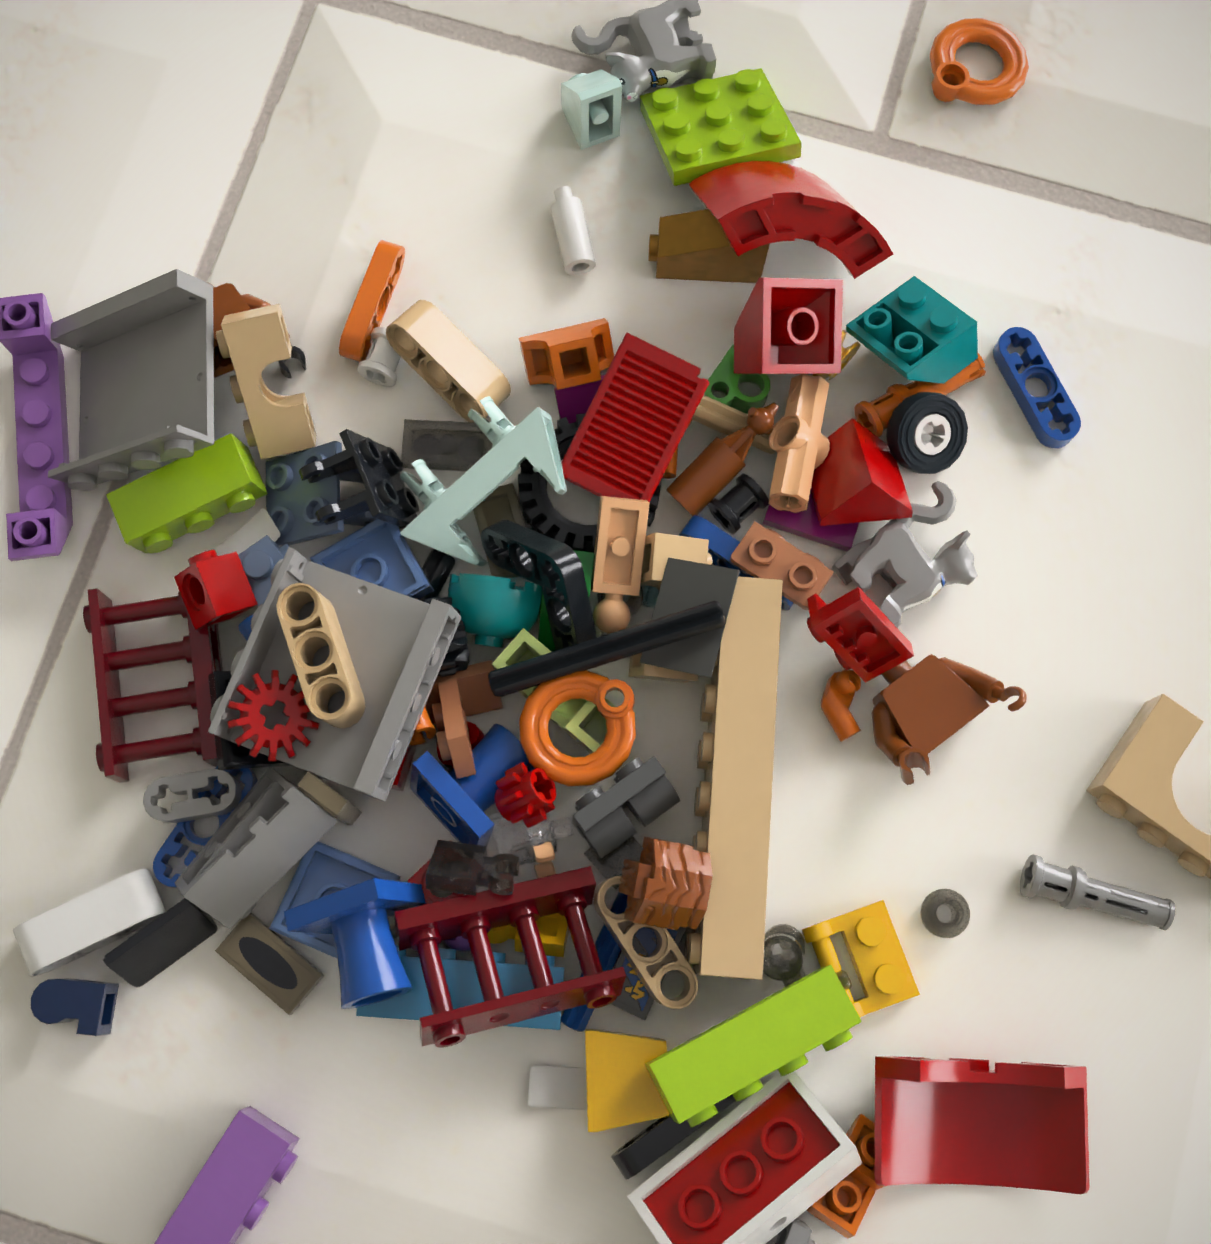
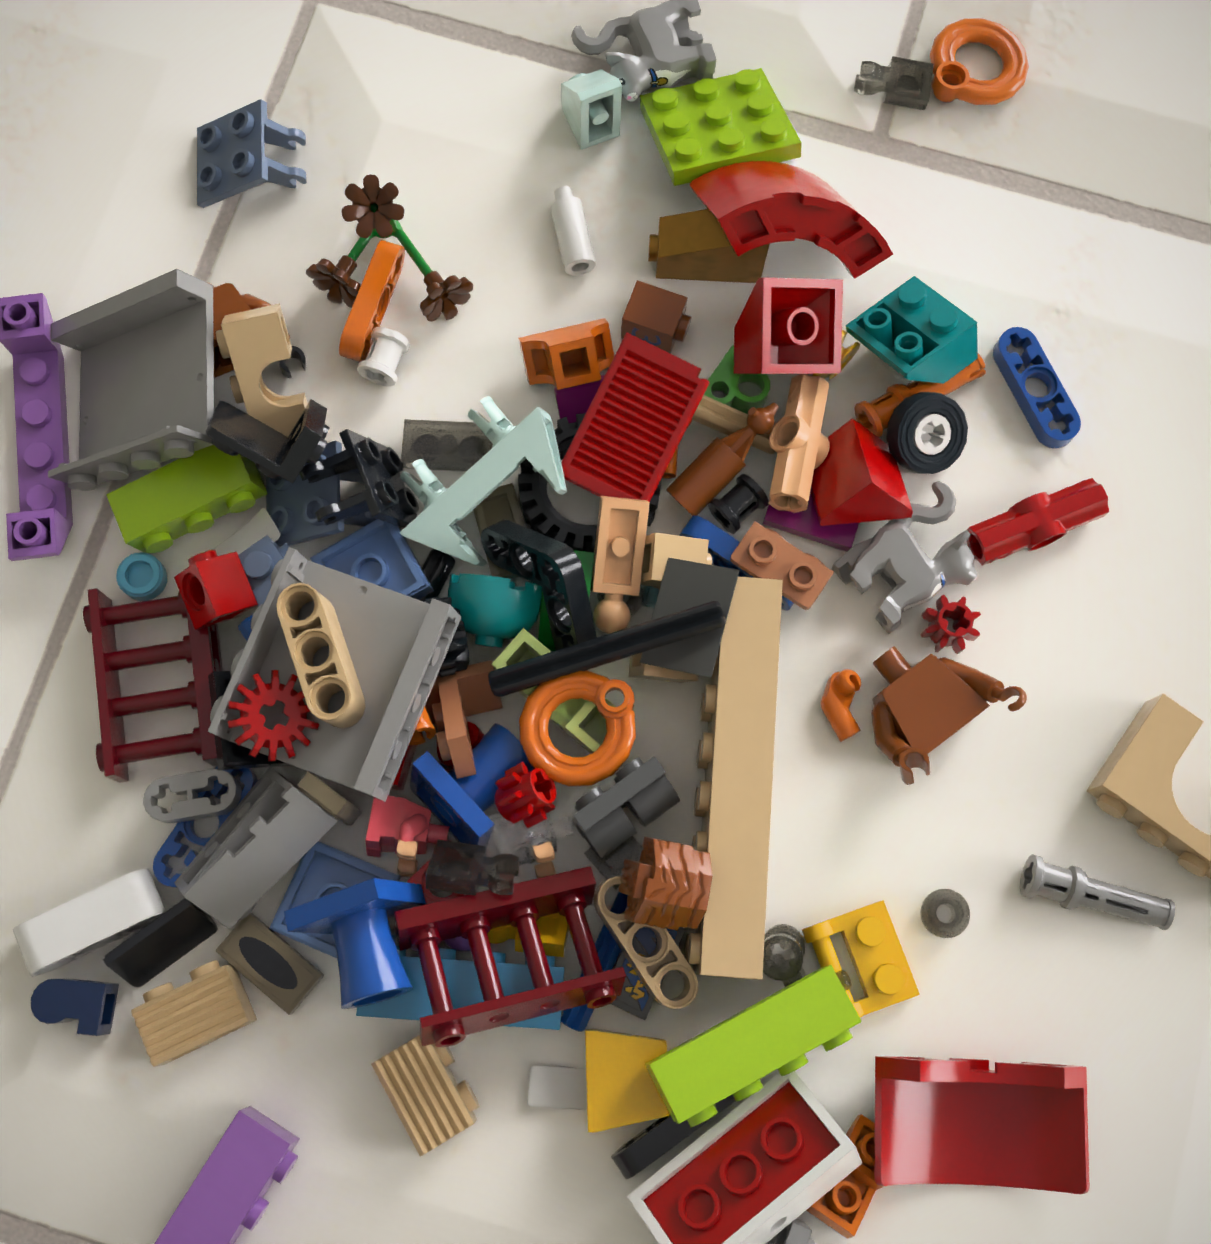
(141, 576): none -> medium azure tile
(192, 1014): none -> tan brick
(234, 156): none -> sand blue plate
(272, 451): none -> black bracket
(379, 217): none -> reddish brown plant
(402, 829): none -> coral piece
(426, 1093): none -> tan brick
(446, 359): tan beam -> none
(656, 316): none -> dark orange brick
(858, 634): red bracket -> none
(903, 81): none -> clear smoke plate
(962, 624): none -> red gear
(1037, 521): none -> red piece

